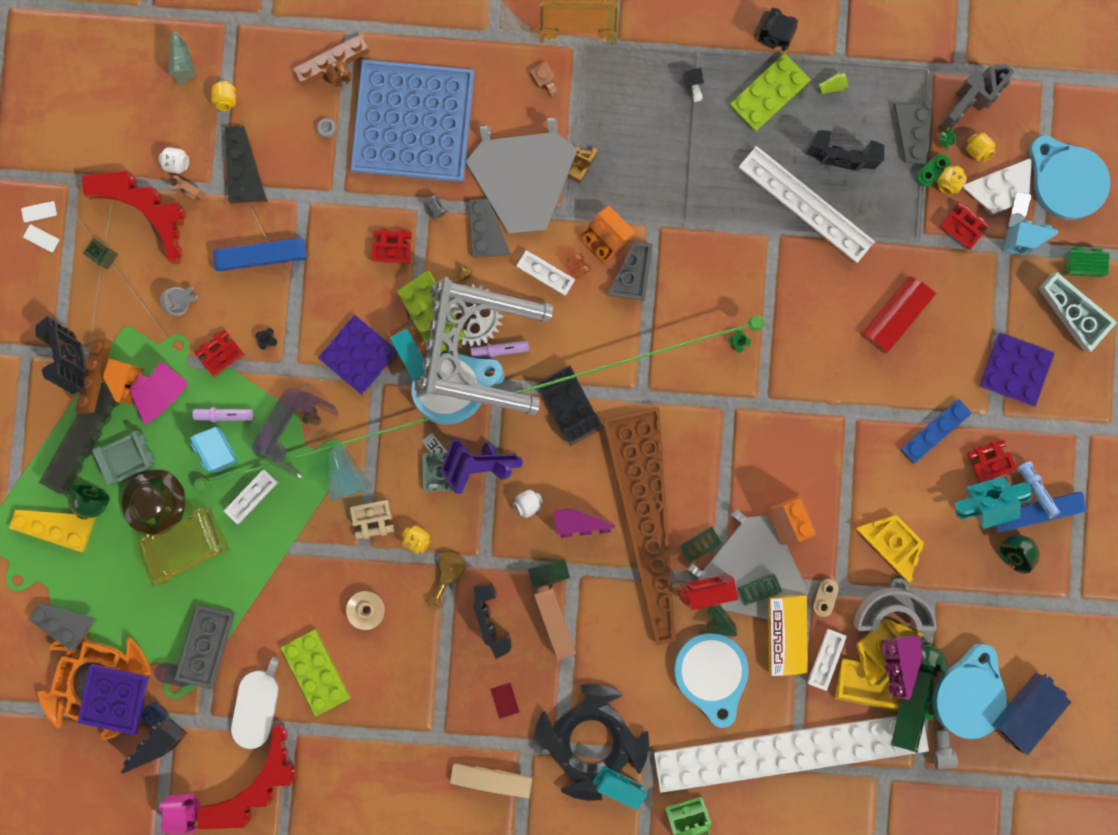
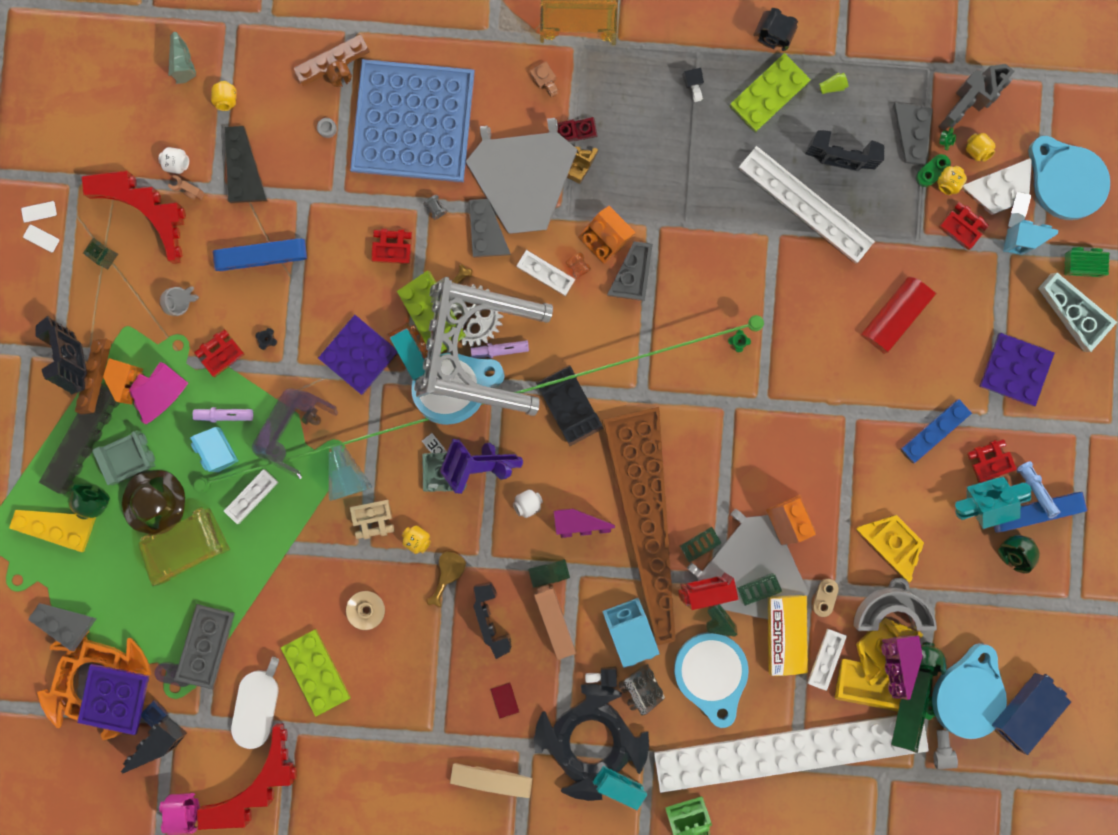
(578, 130): none -> dark red slope
(607, 677): none -> black piece
(631, 632): none -> medium azure slope
(643, 689): none -> clear smoke plate

